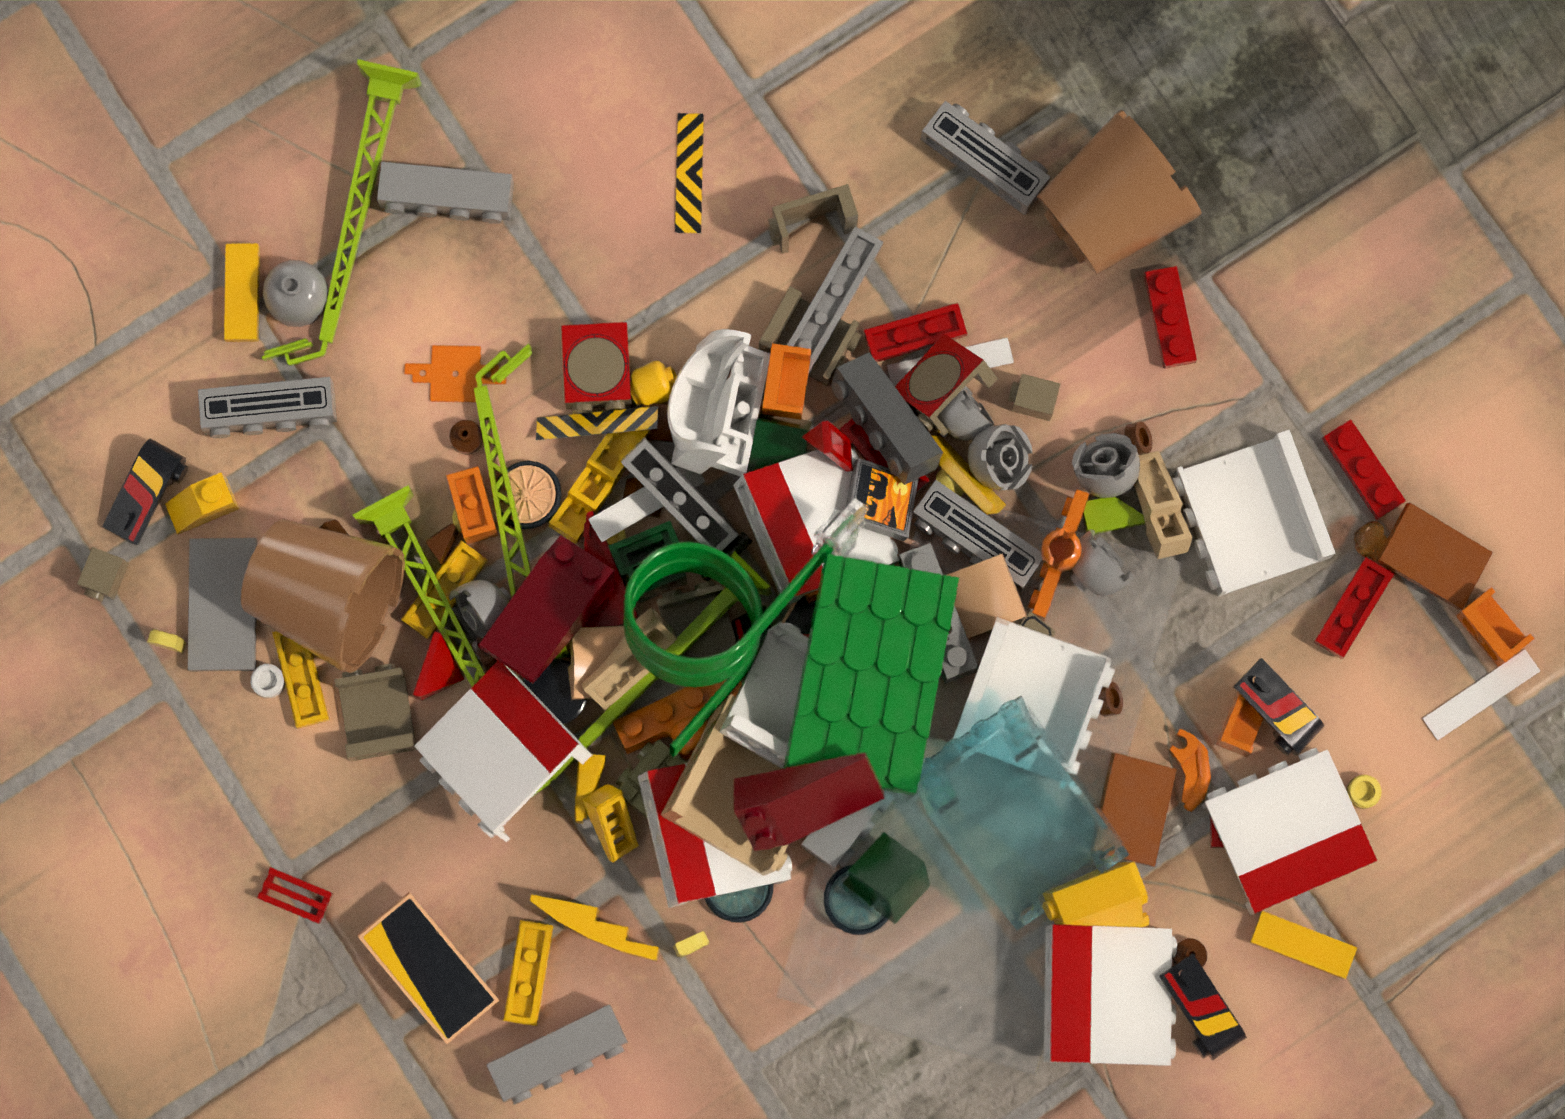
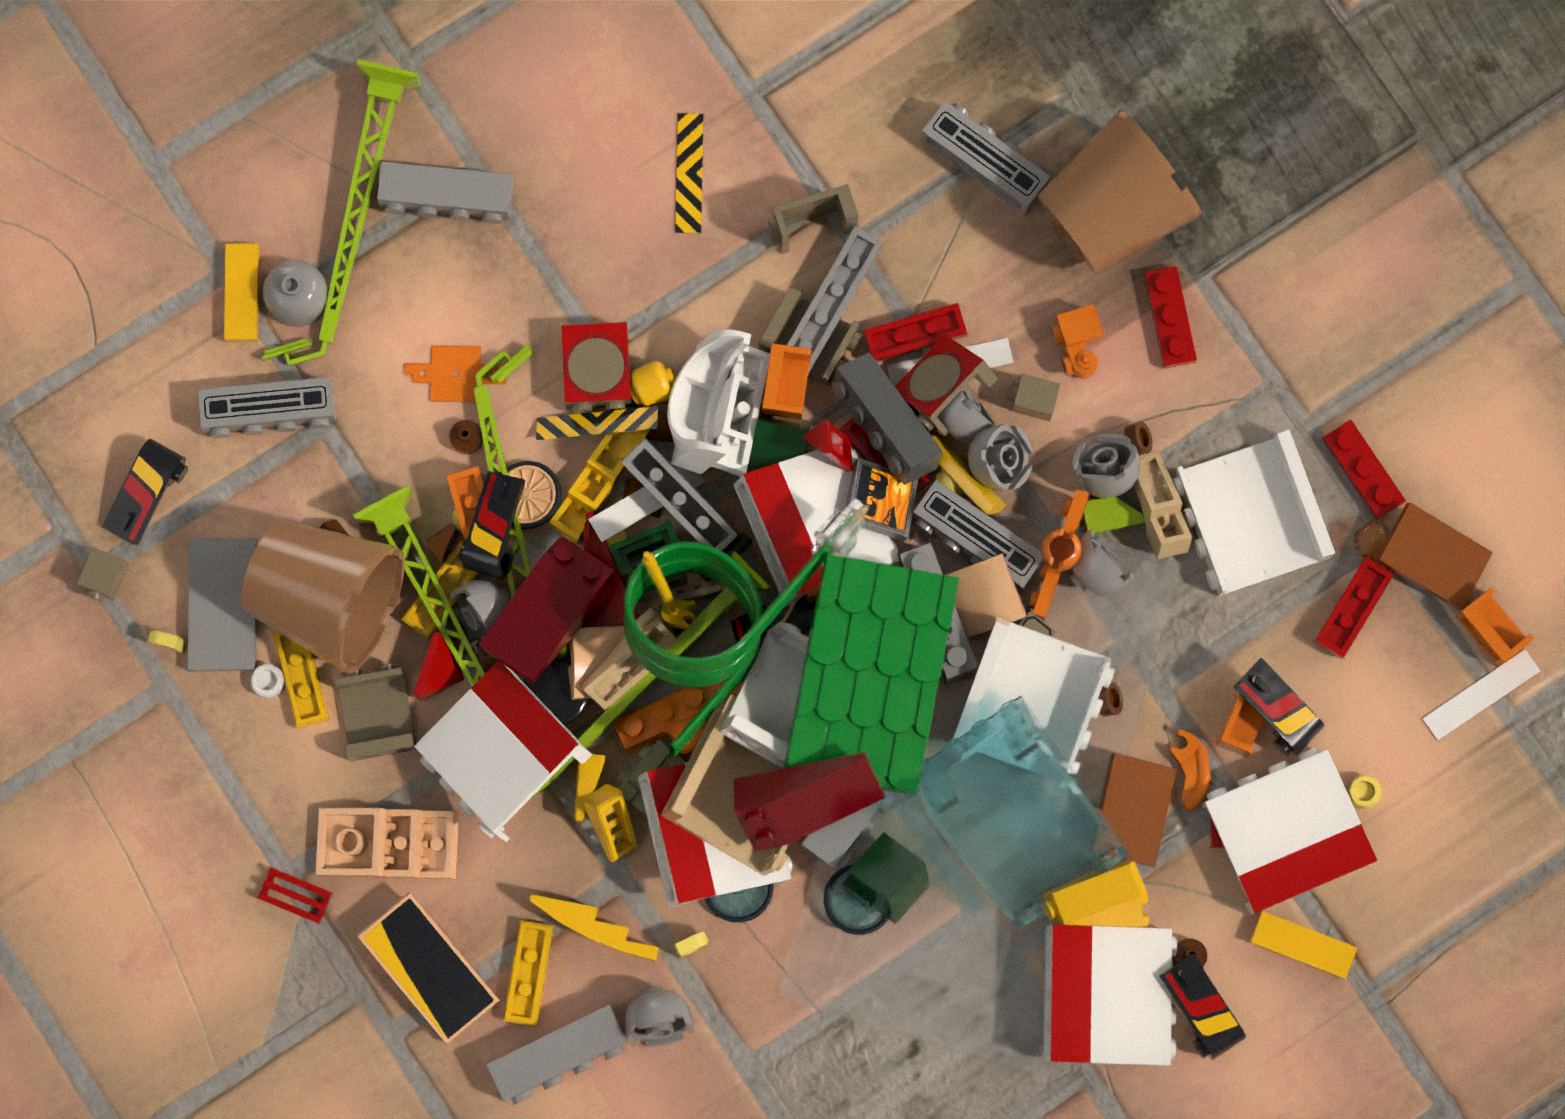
(201, 503): yellow slope -> none
(387, 843): none -> light nougat slope
(487, 538): none -> black door
(657, 1017): none -> light grey cylinder
(673, 611): none -> yellow piece
(1074, 332): none -> orange brick

